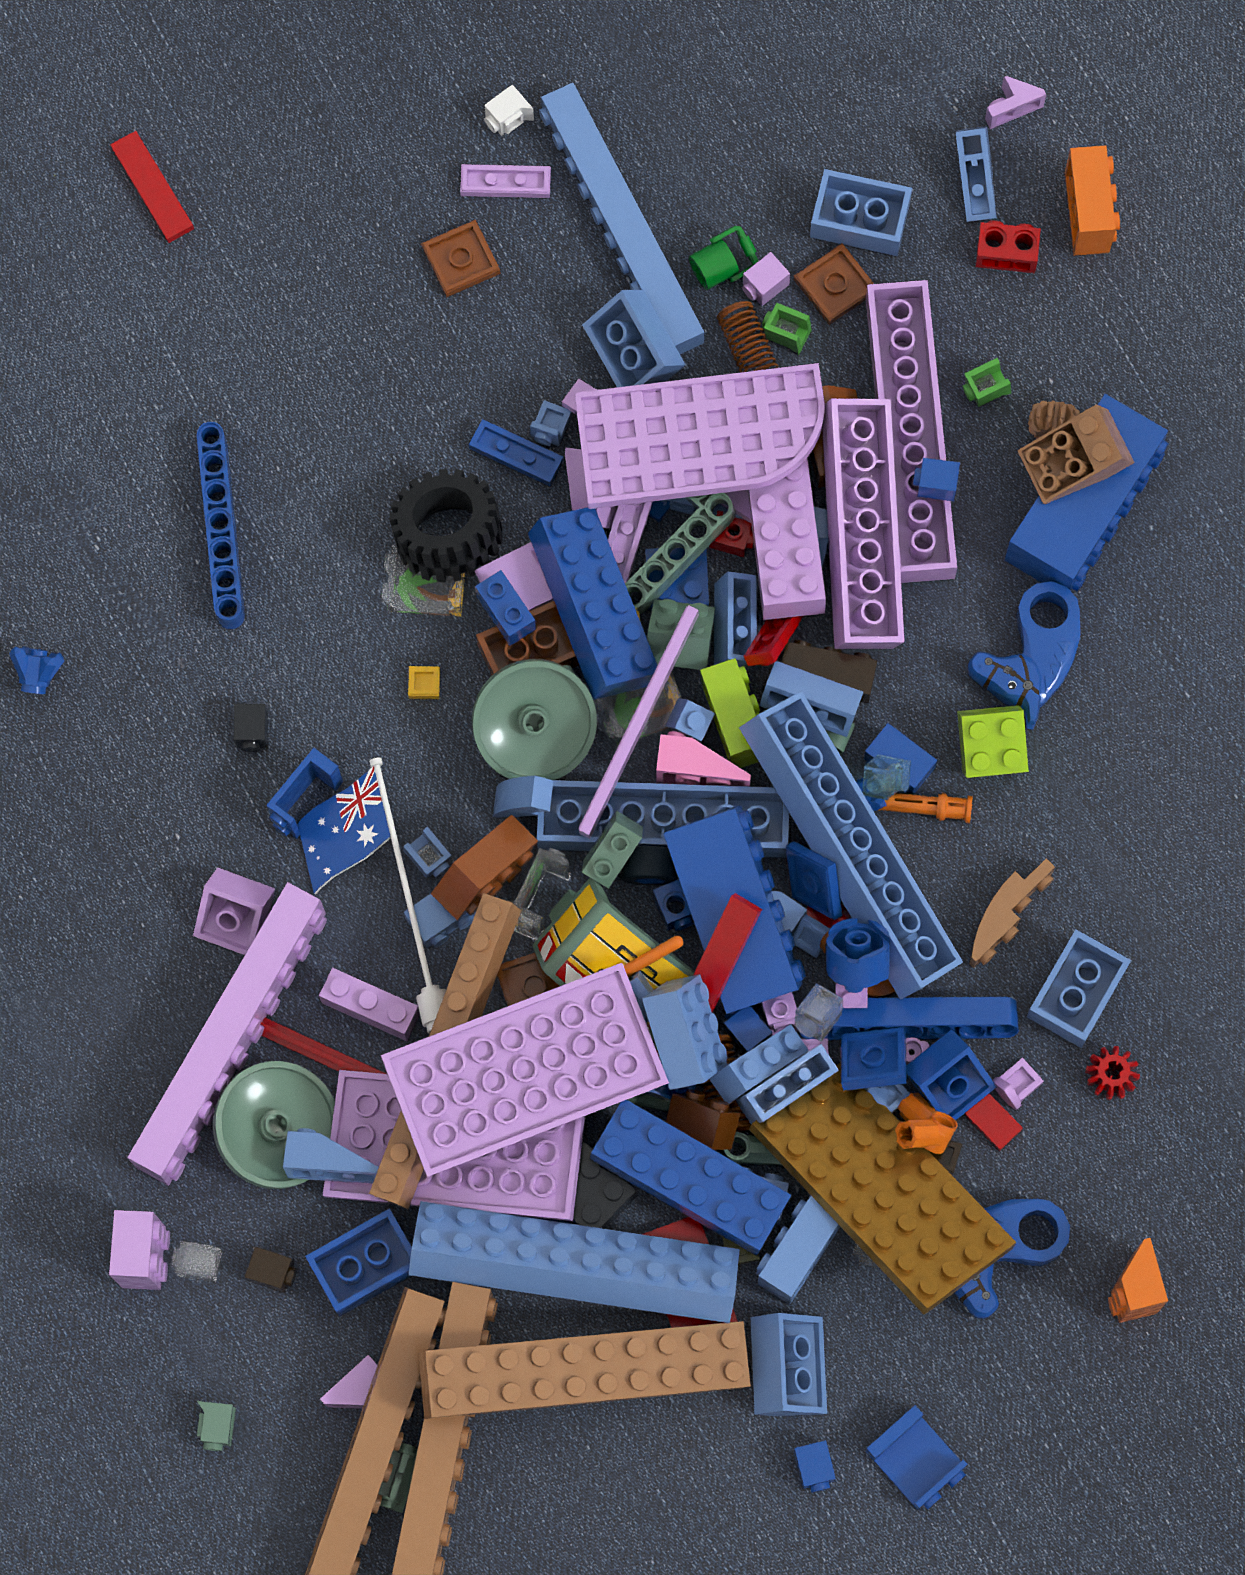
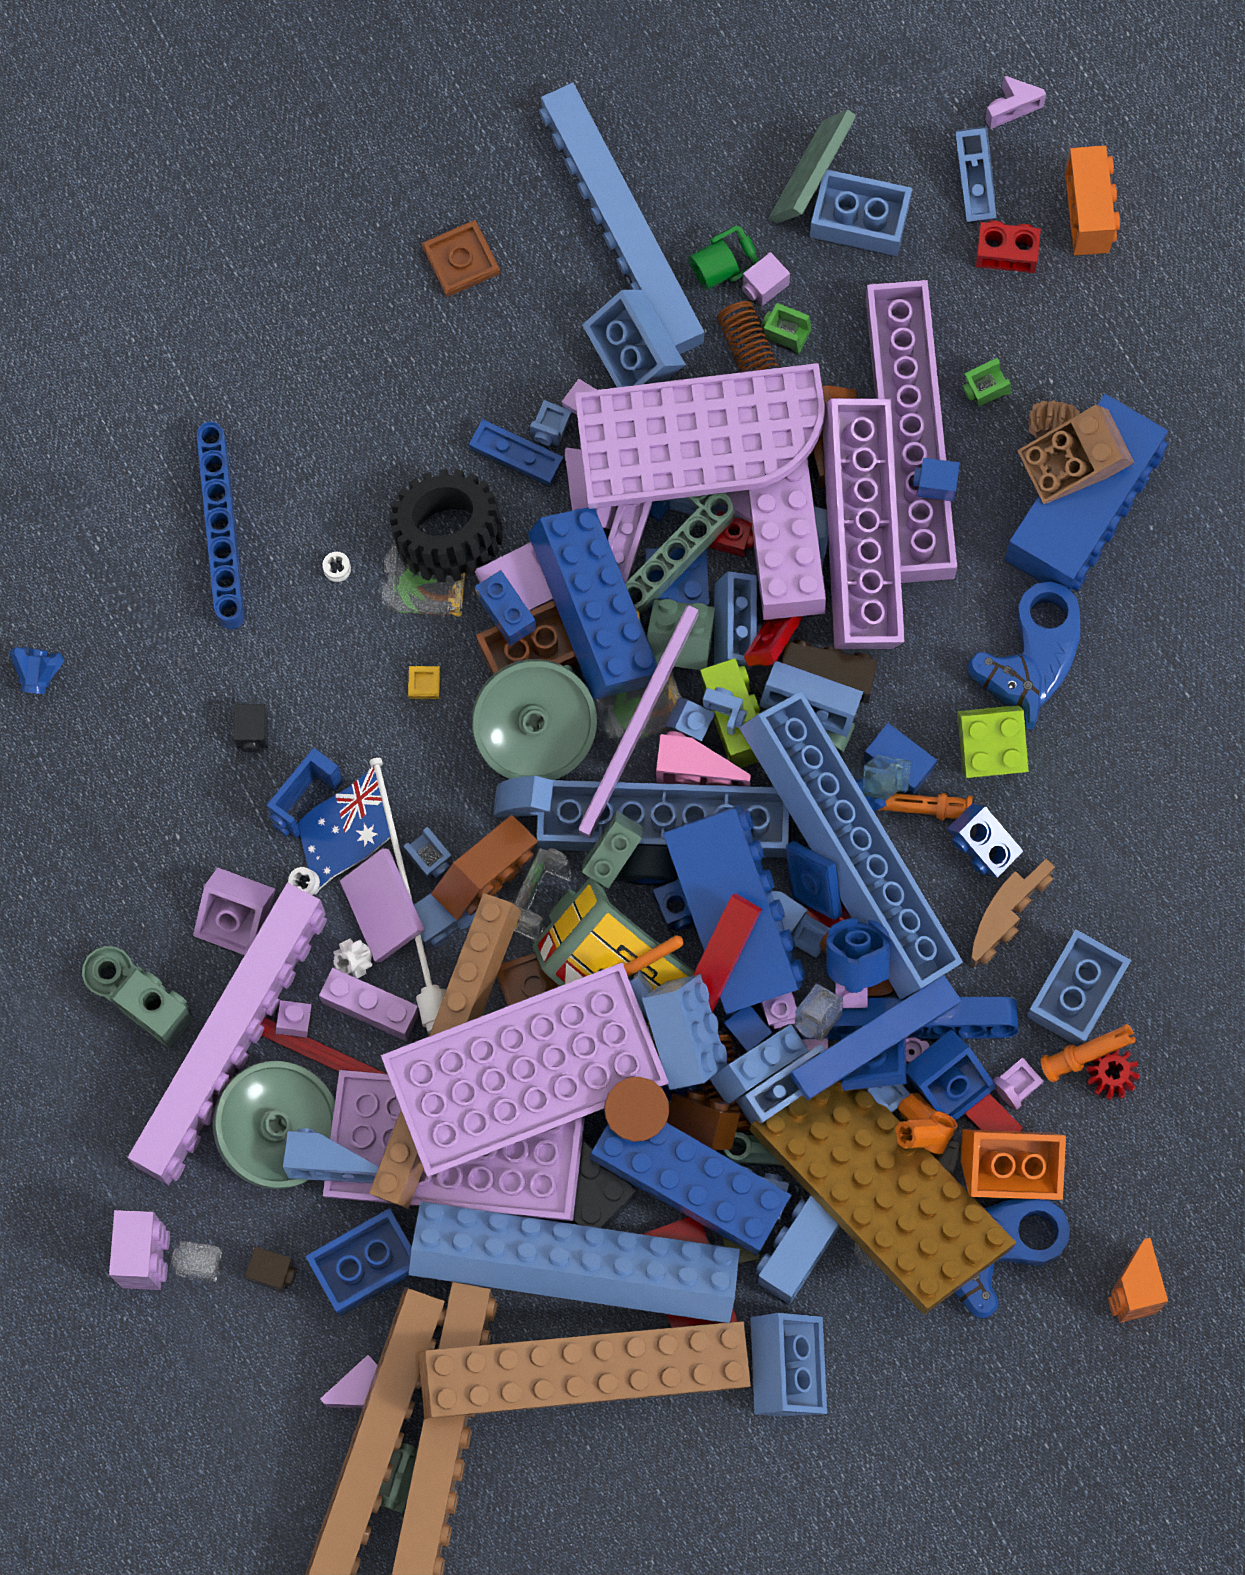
(136, 994): none -> sand green brick
(152, 186): red tile -> none
(216, 1425): sand green window -> none
(293, 1018): none -> lavender plate
(314, 879): none -> white bush
(334, 557): none -> white bush
(353, 958): none -> white gear
(382, 905): none -> lavender tile
(505, 181): lavender tile -> none
(507, 111): white window -> none
(636, 1109): none -> dark orange tile
(724, 702): none -> medium blue bracket
(812, 167): none -> sand green tile
(815, 1466): blue brick -> none
(834, 283): dark orange tile -> none
(875, 1037): none -> blue tile
(916, 1459): blue panel -> none
(988, 835): none -> brick
(1013, 1164): none -> orange slope
(1075, 1057): none -> orange pin

